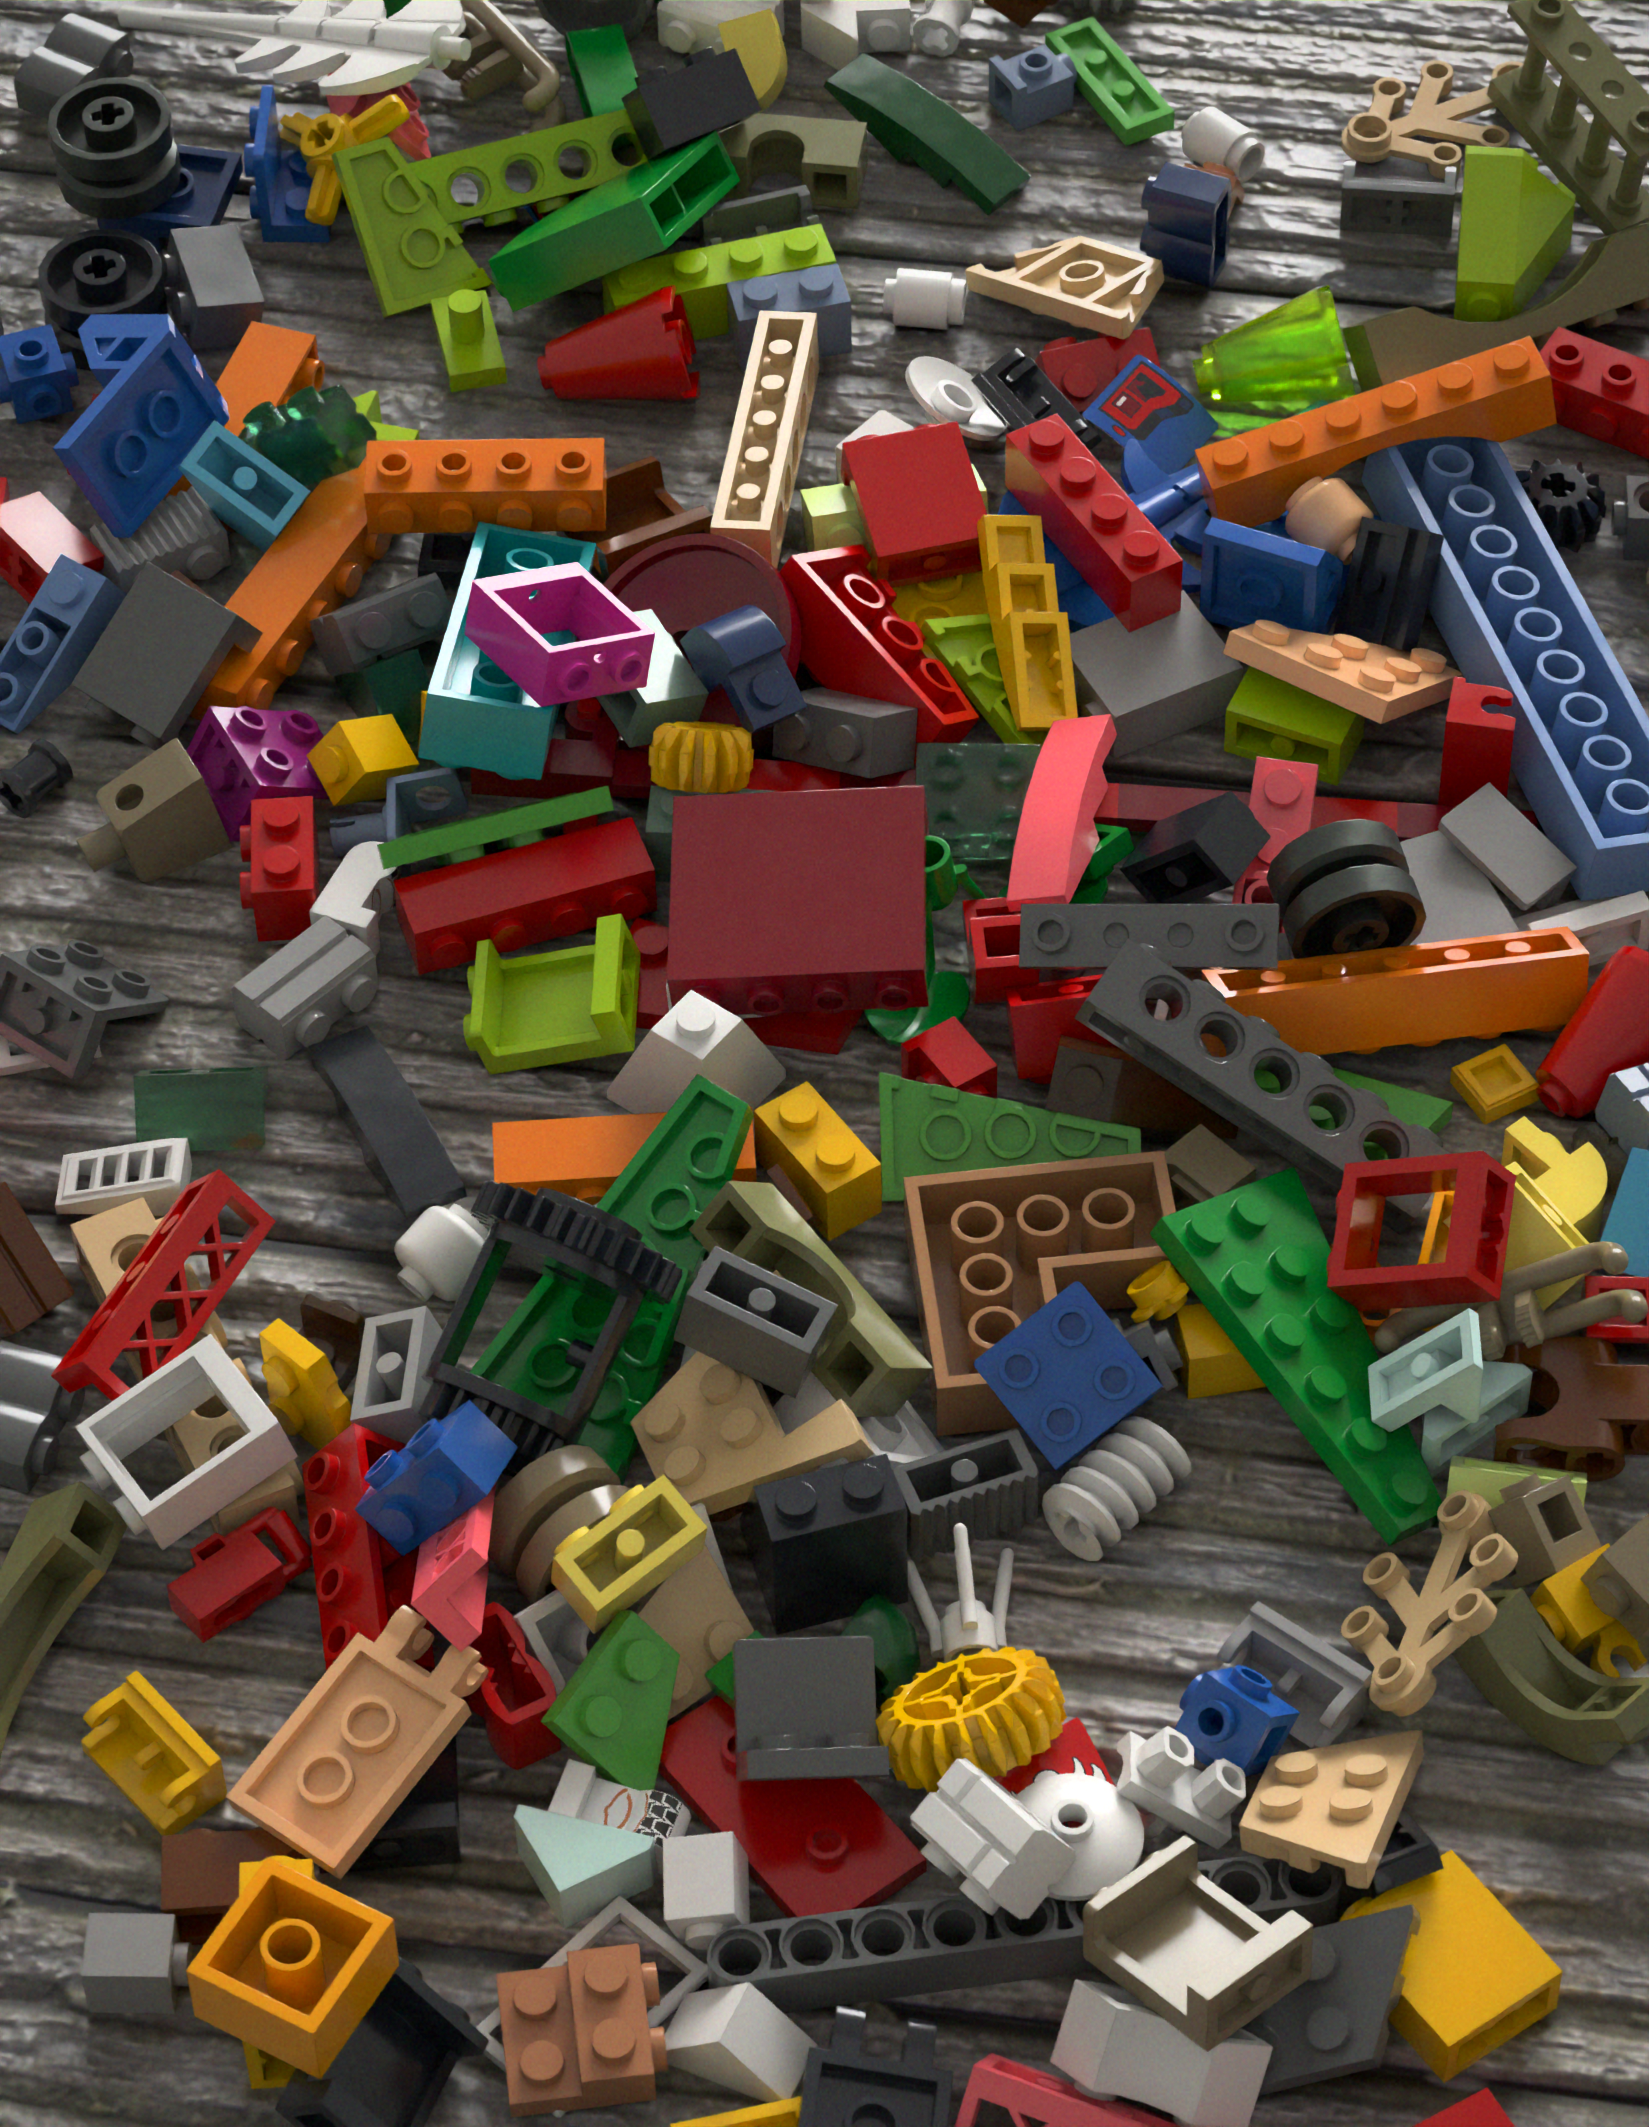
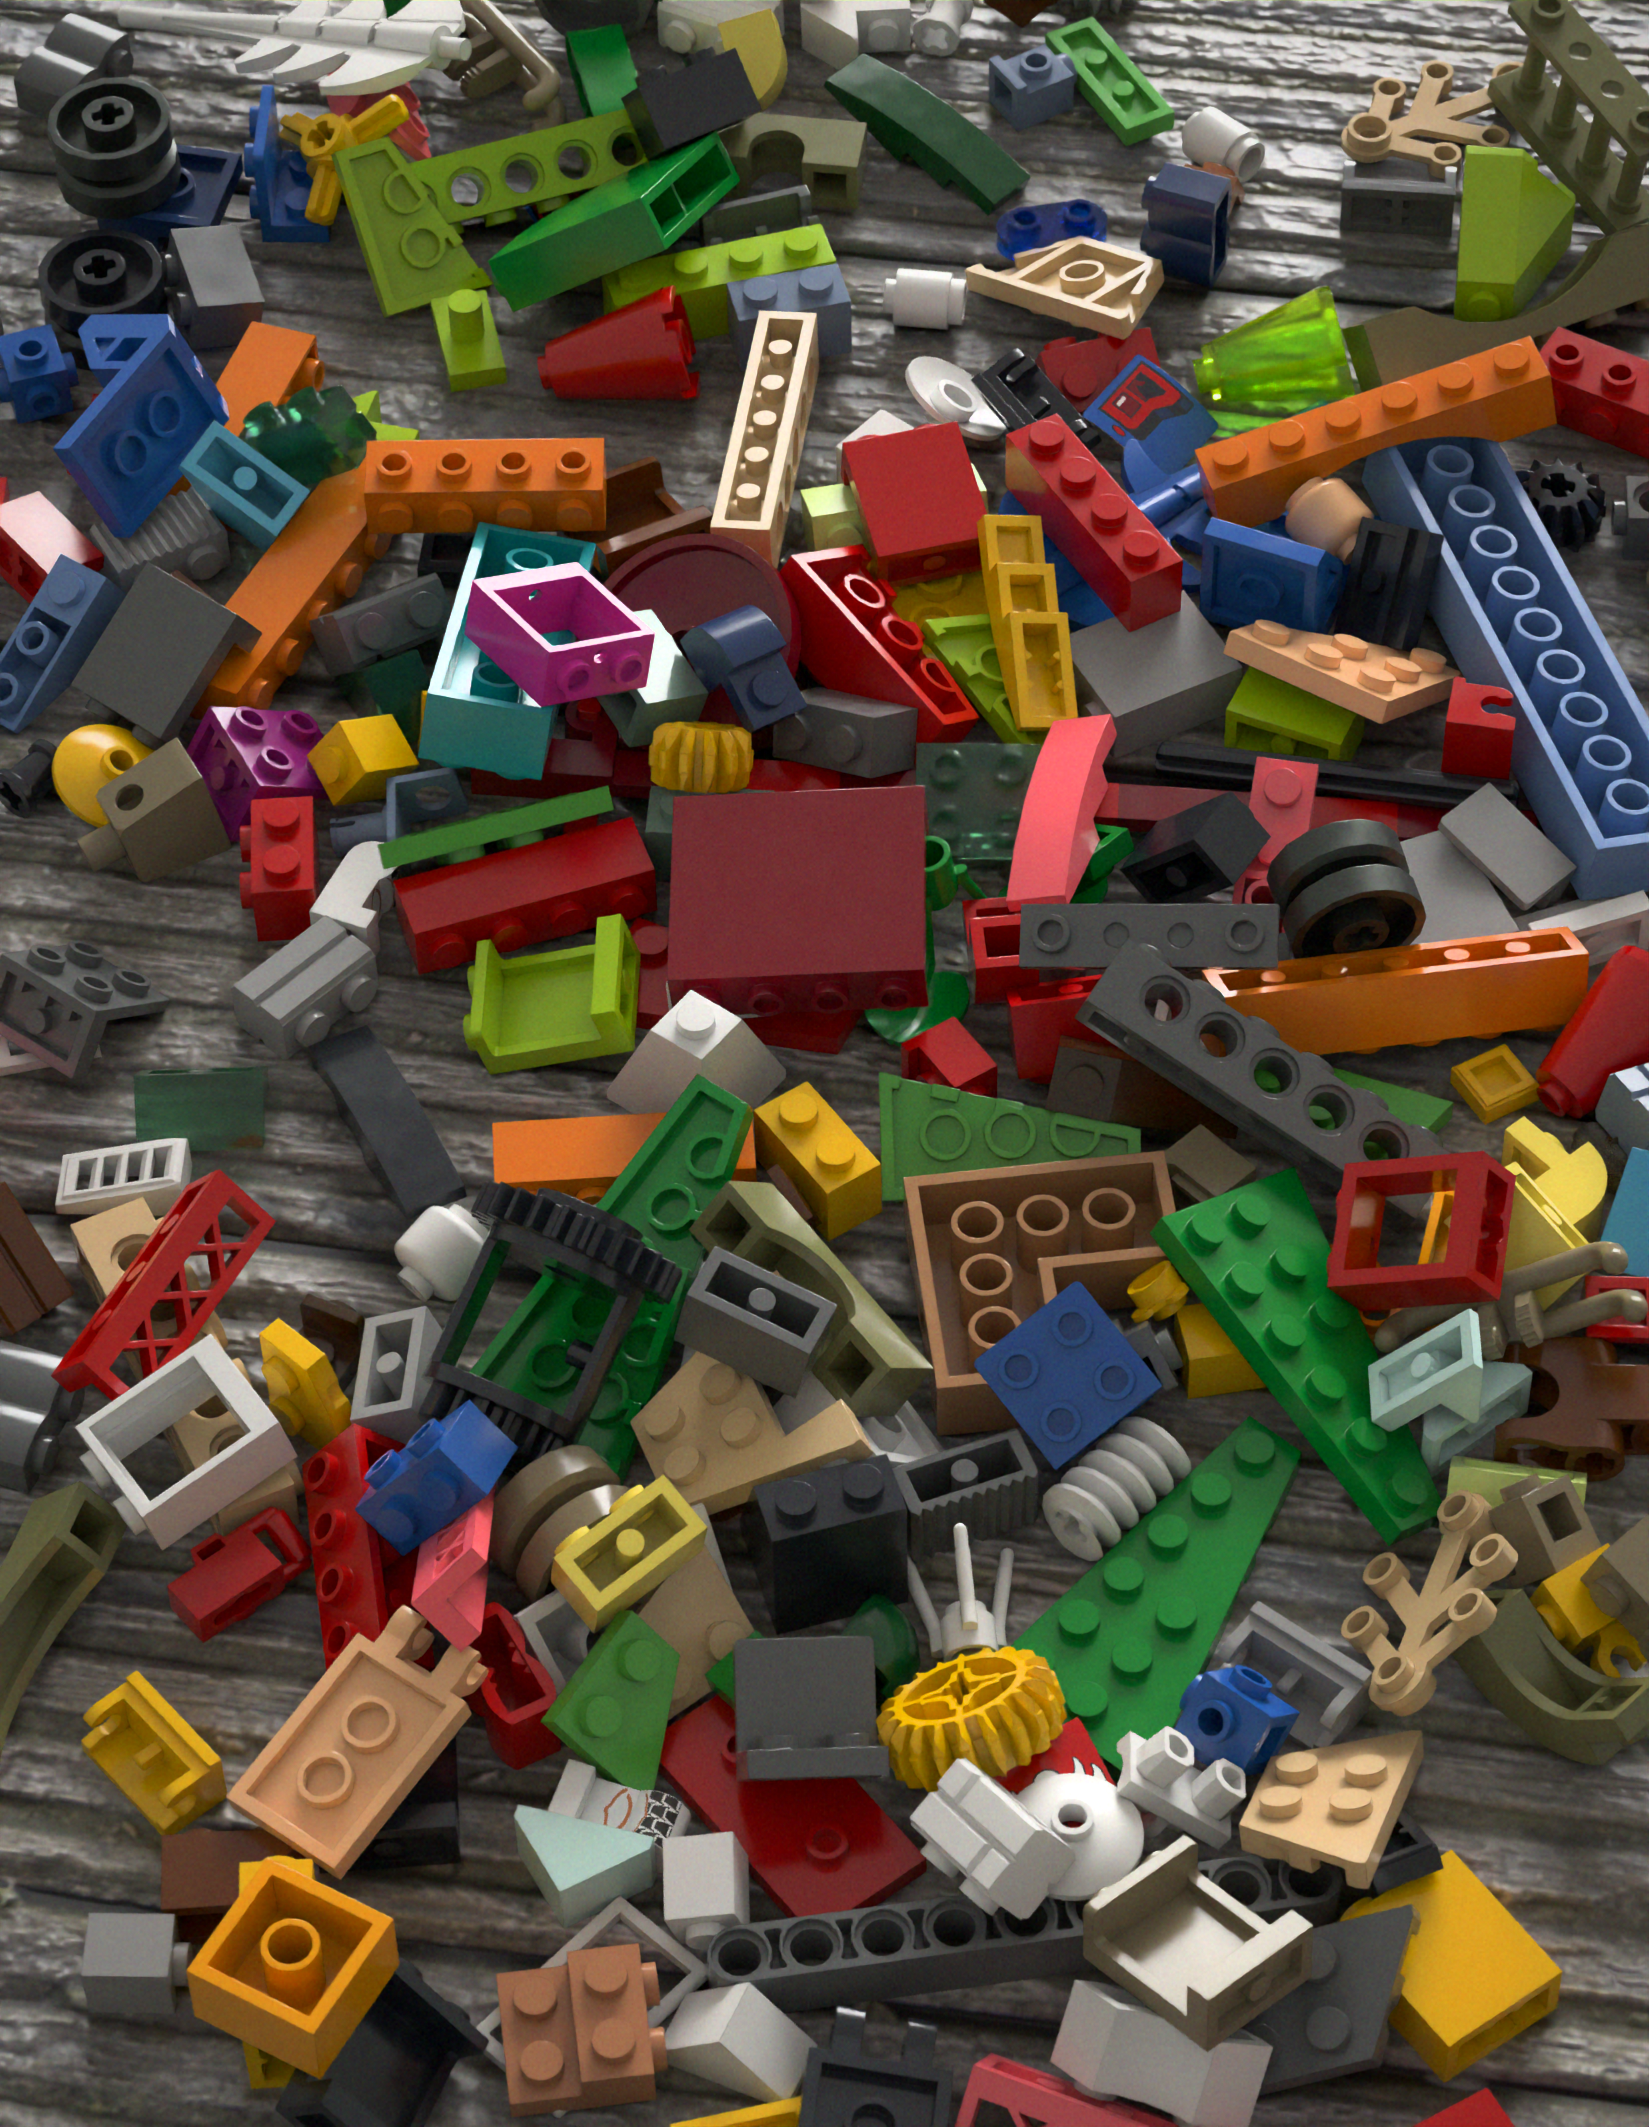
(86, 764): none -> yellow dish
(1049, 223): none -> clear blue plate
(1163, 1595): none -> green wing
(1334, 776): none -> black axle

